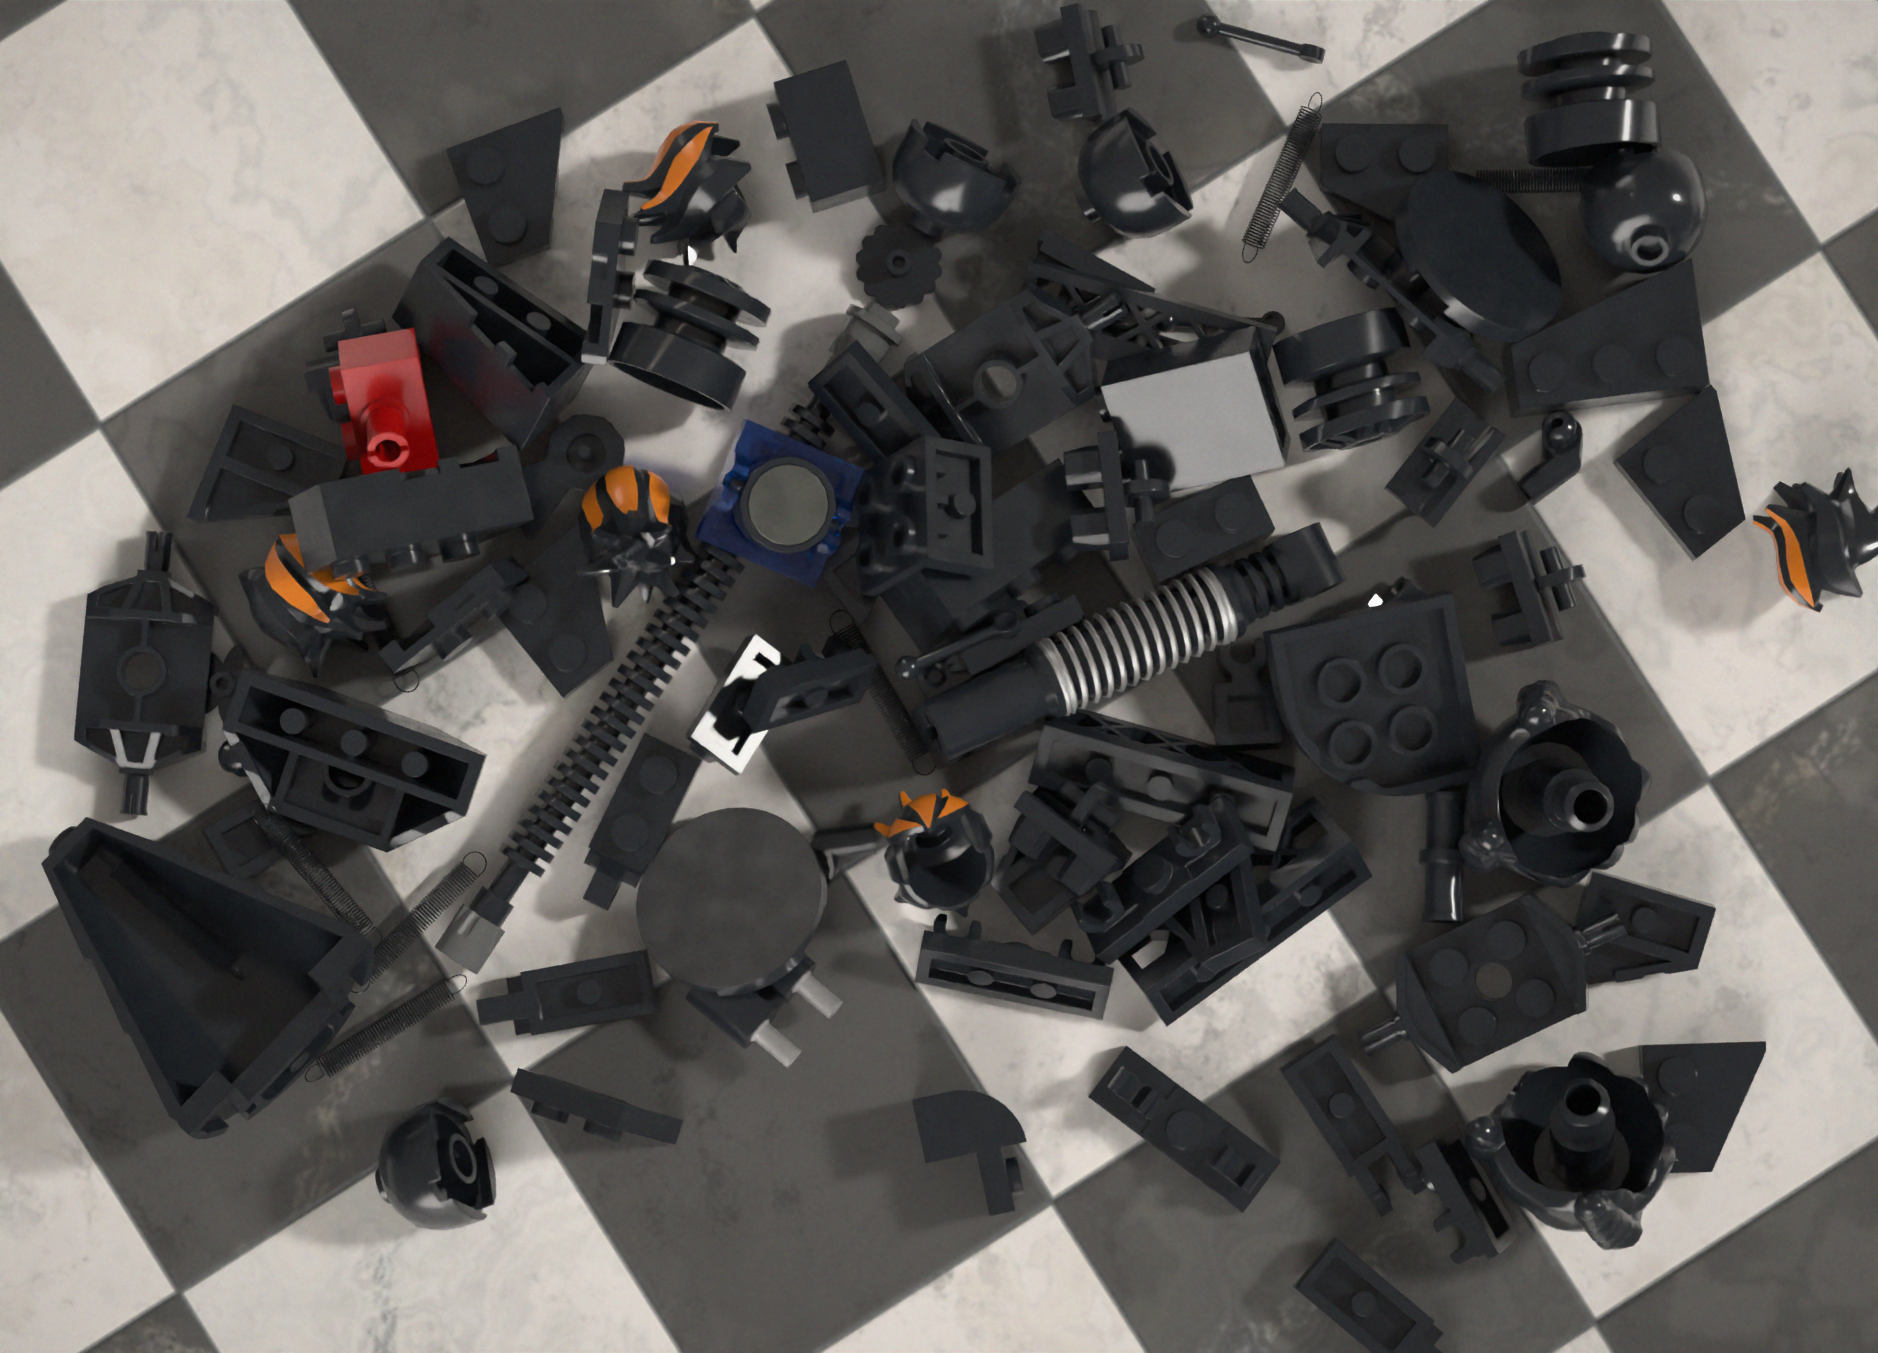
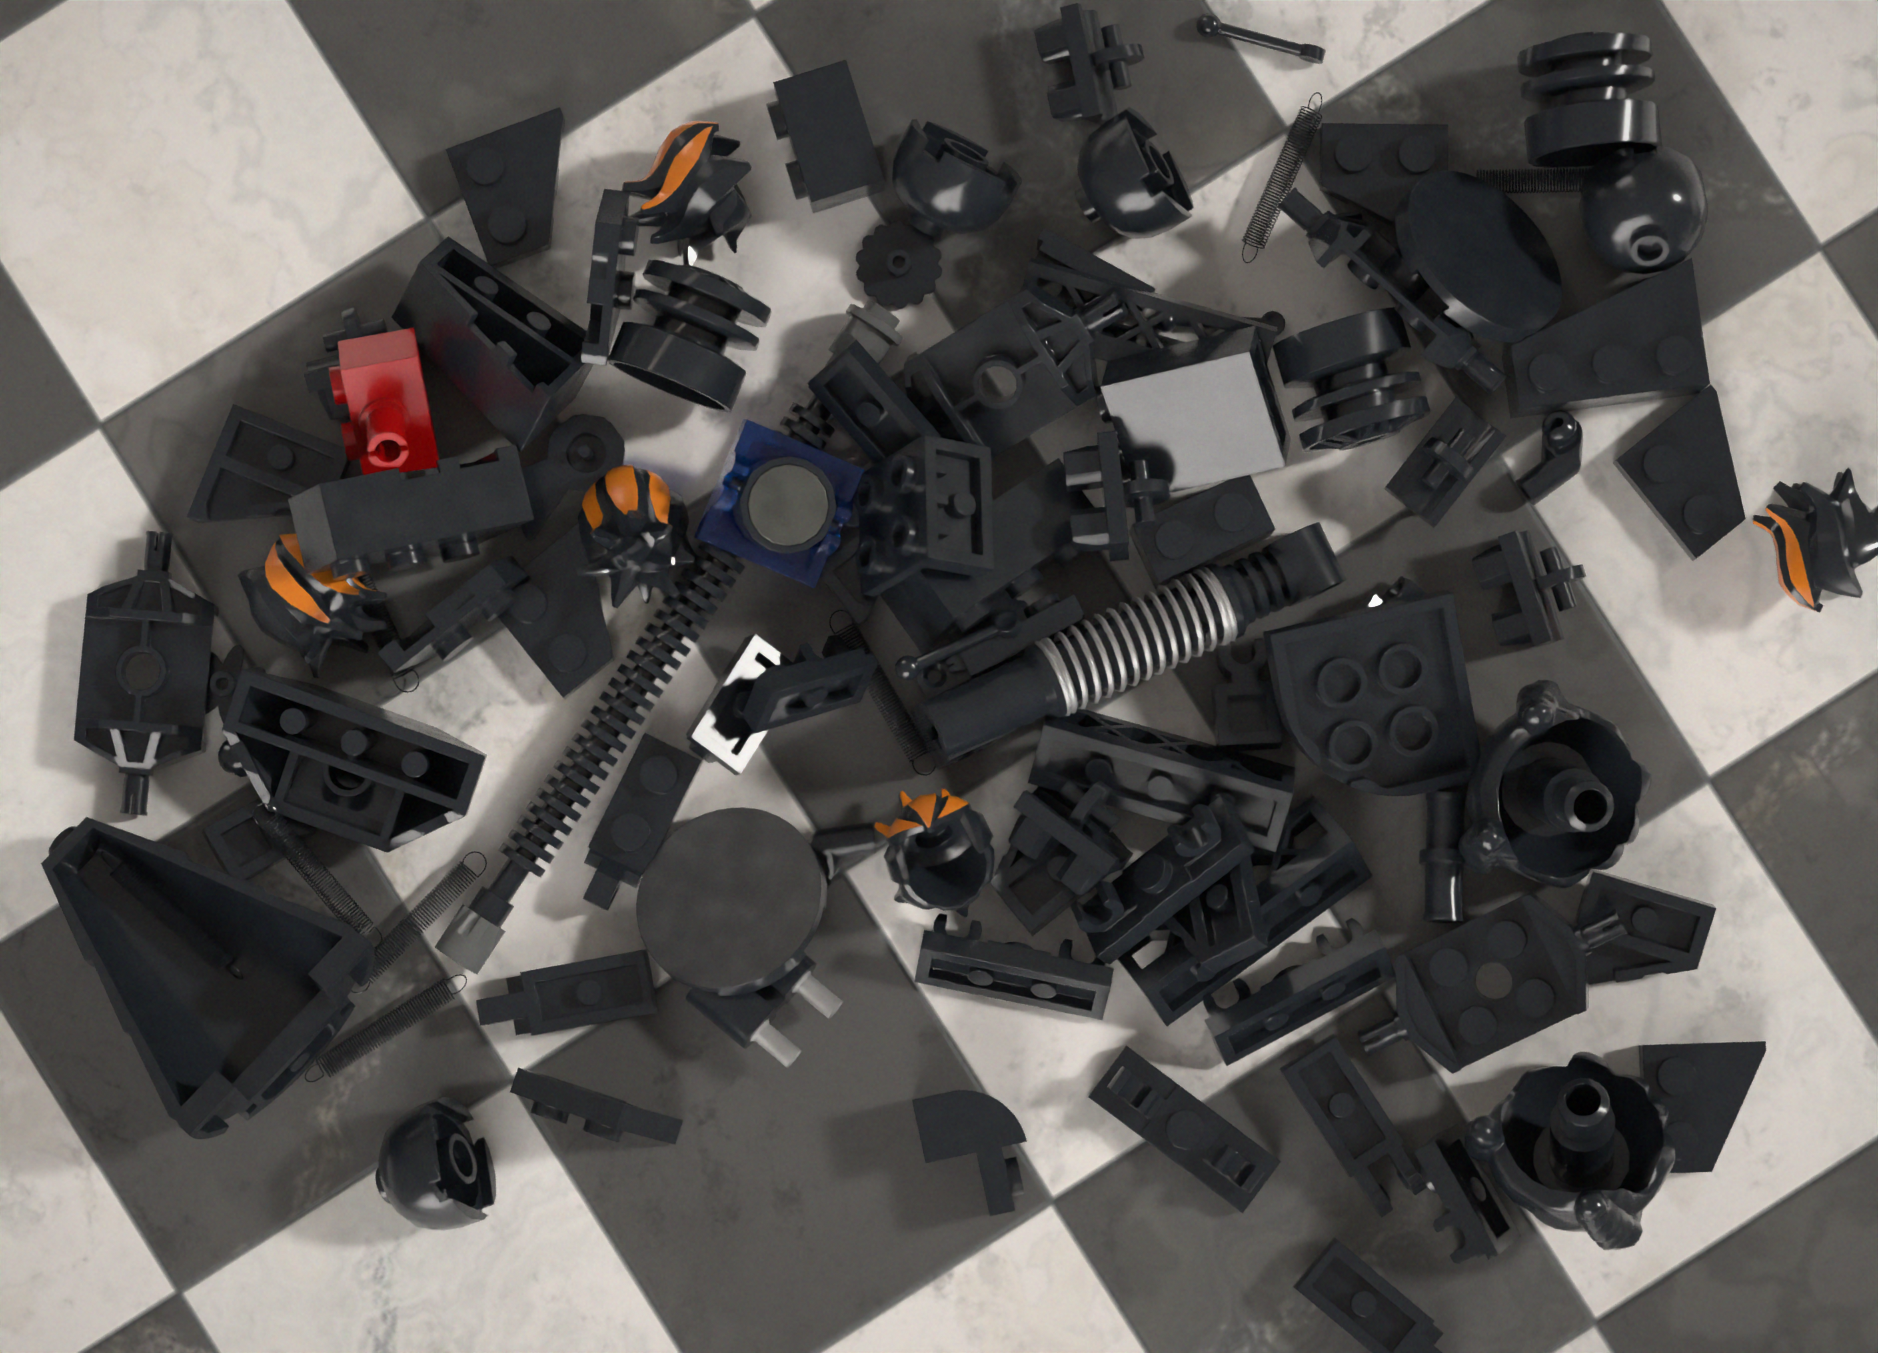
(1298, 994): none -> black plate

